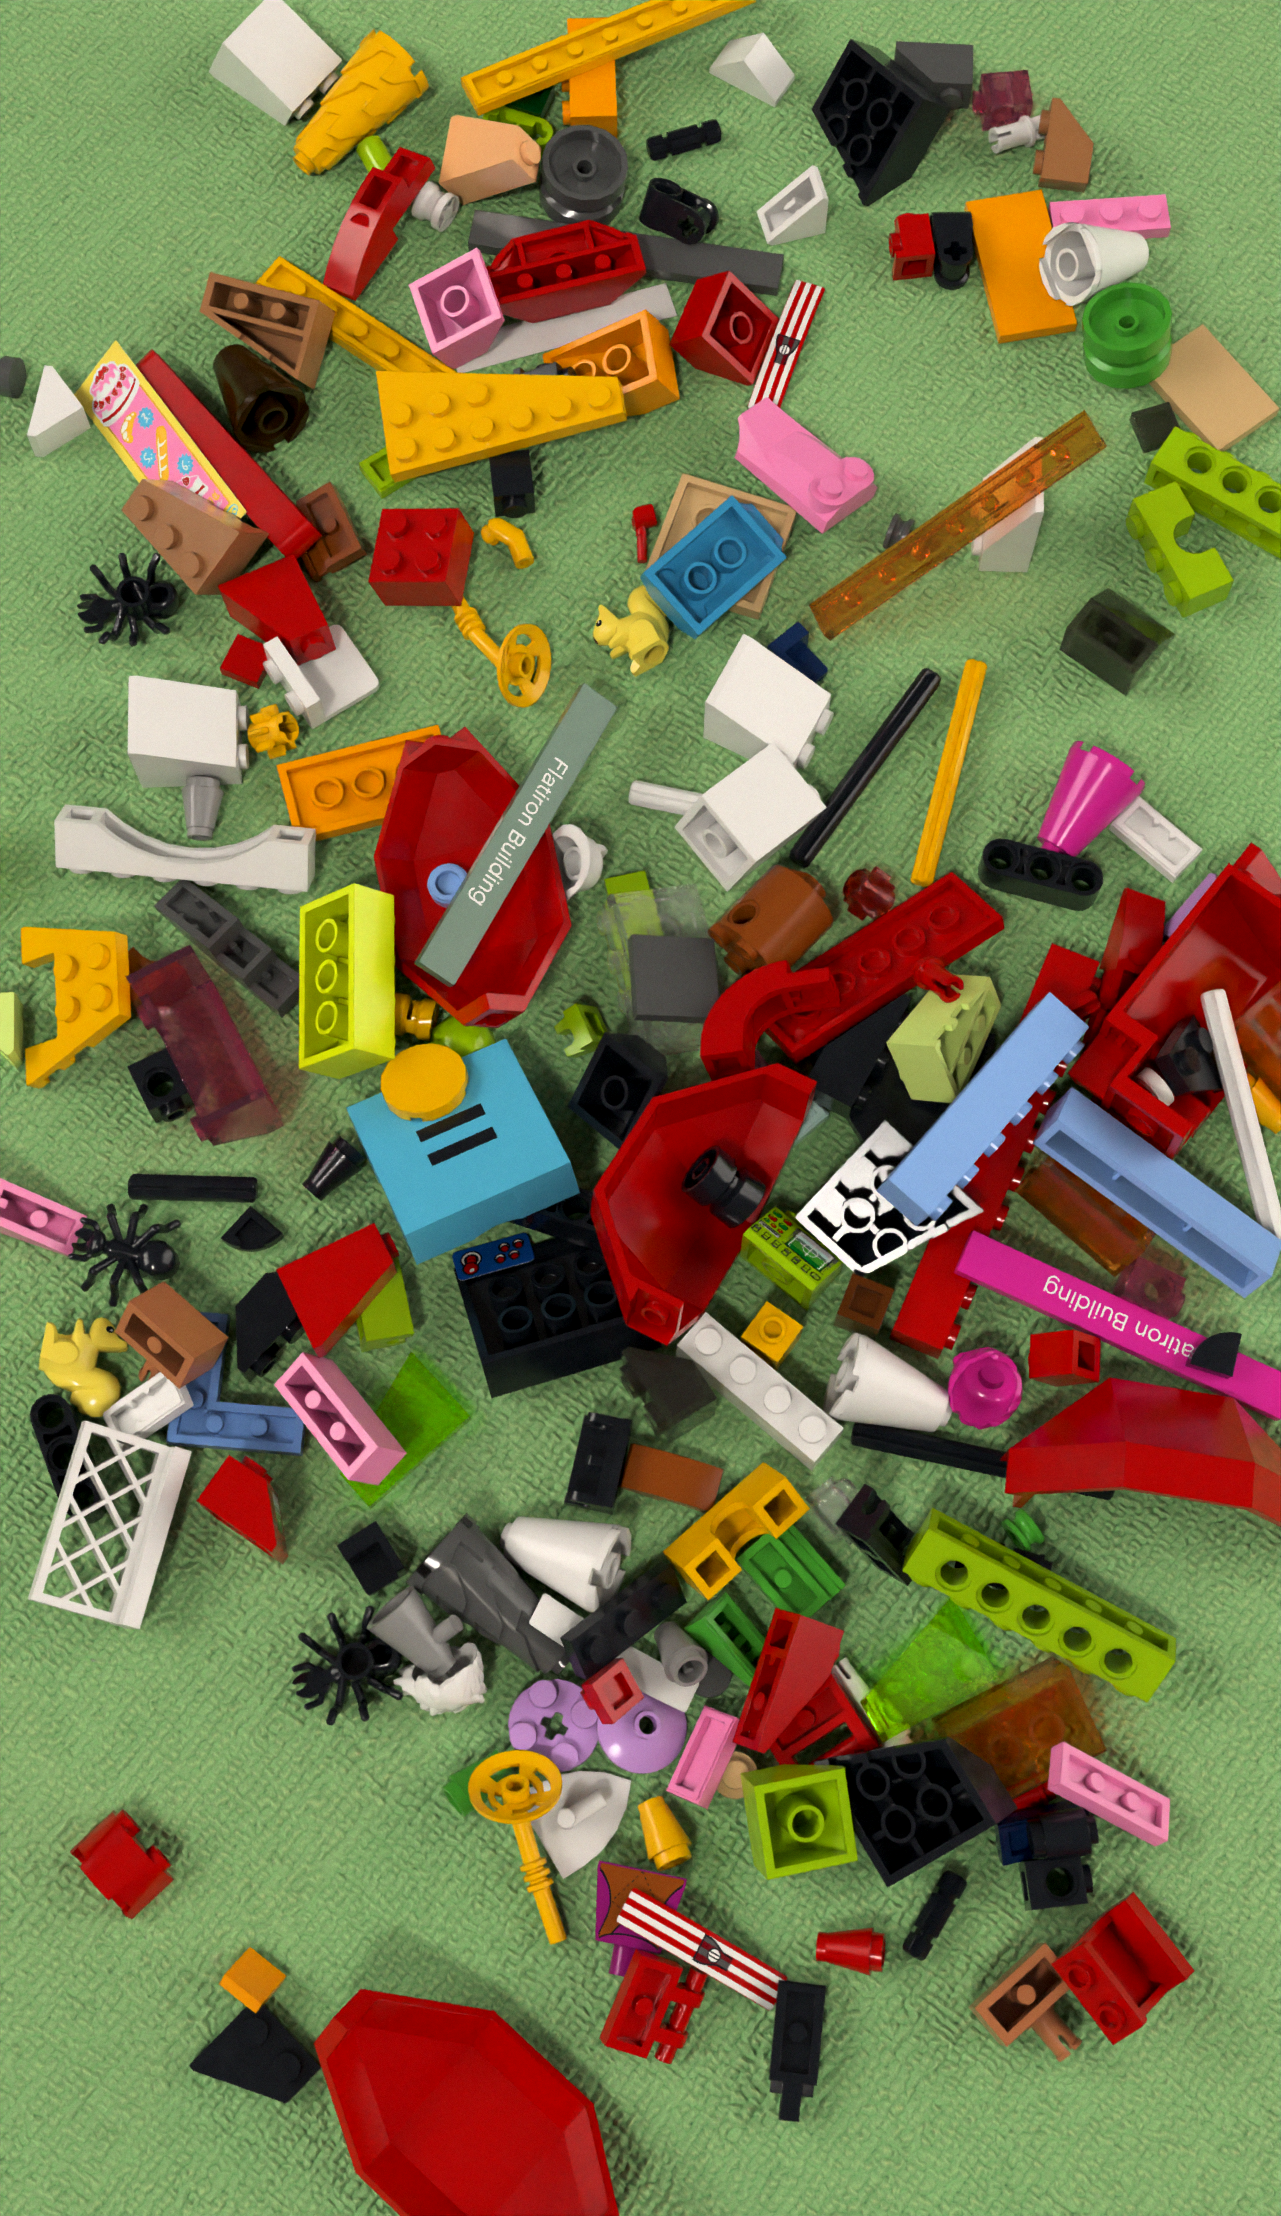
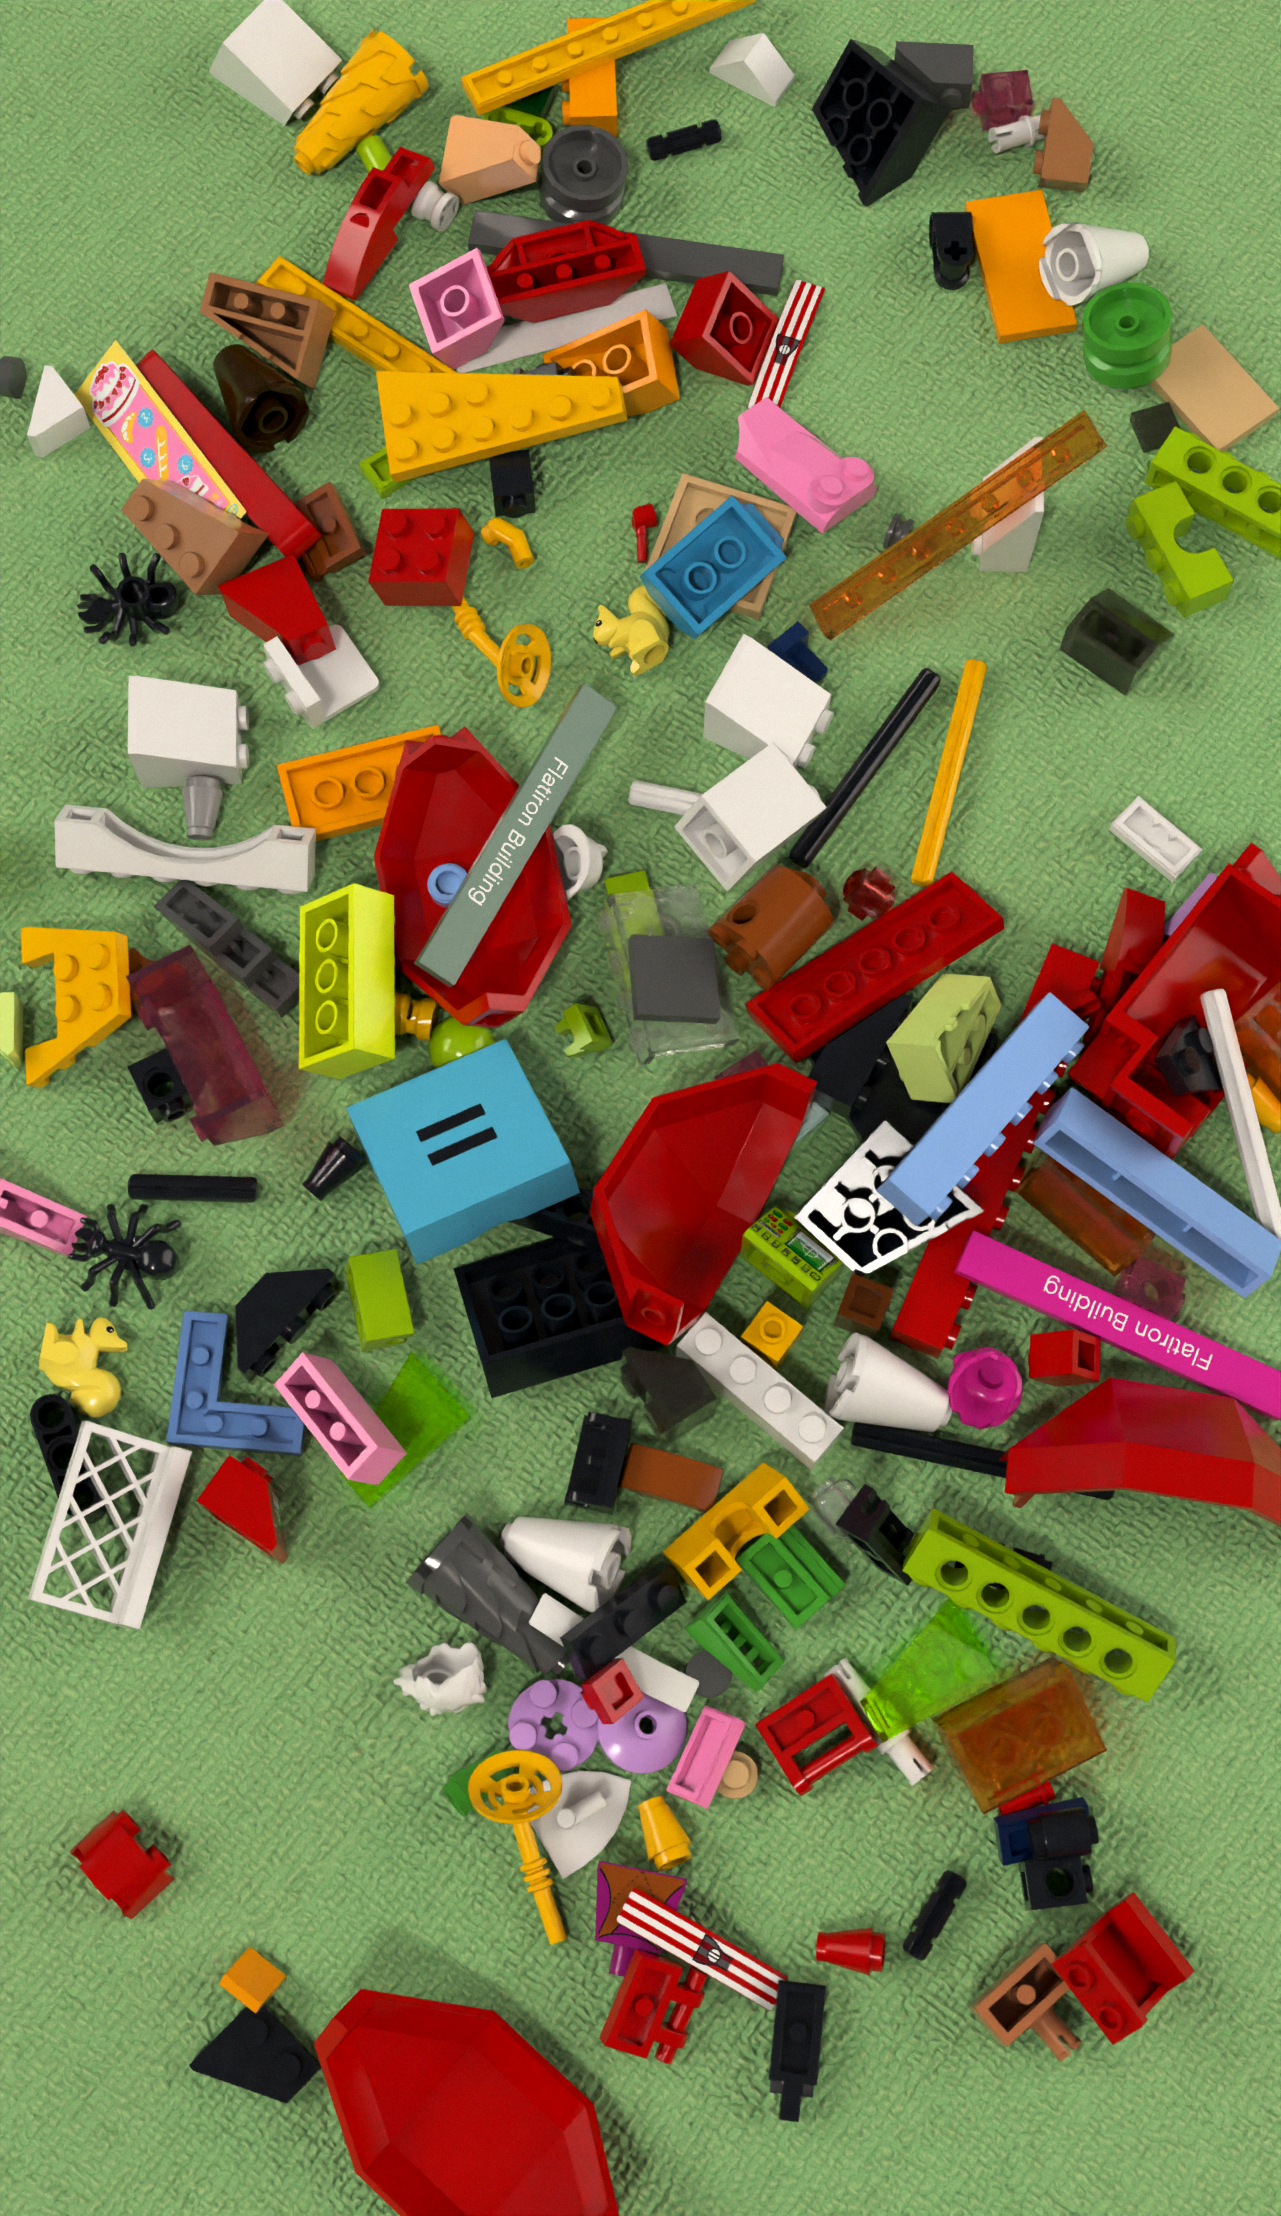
(148, 1408): white plate -> none
(170, 1335): nougat brick -> none
(245, 661): red tile -> none
(252, 1233): black tile -> none
(273, 731): yellow gear -> none
(338, 1283): red slope -> none
(353, 1664): black animal -> none
(372, 1559): black panel -> none
(413, 1633): light grey piece -> none
(424, 1082): yellow tile -> none
(493, 1256): blue sticker -> none
(619, 1085): black slope -> none
(676, 211): black piece -> none
(681, 1656): light grey cone -> none
(728, 1190): black wheel -> none
(752, 1006): red arch -> none
(788, 1673): red slope -> none
(796, 210): white slope -> none
(798, 1818): lime slope -> none
(912, 247): red brick -> none
(919, 1802): black wedge -> none
(931, 975): red pin -> none
(1023, 1530): bright green bush -> none
(1060, 868): black beam -> none
(1086, 799): dark pink cone -> none
(1109, 1794): bright pink plate -> none
(1137, 214): bright pink plate -> none
(1155, 1085): white tile -> none
(1216, 1354): black tile -> none

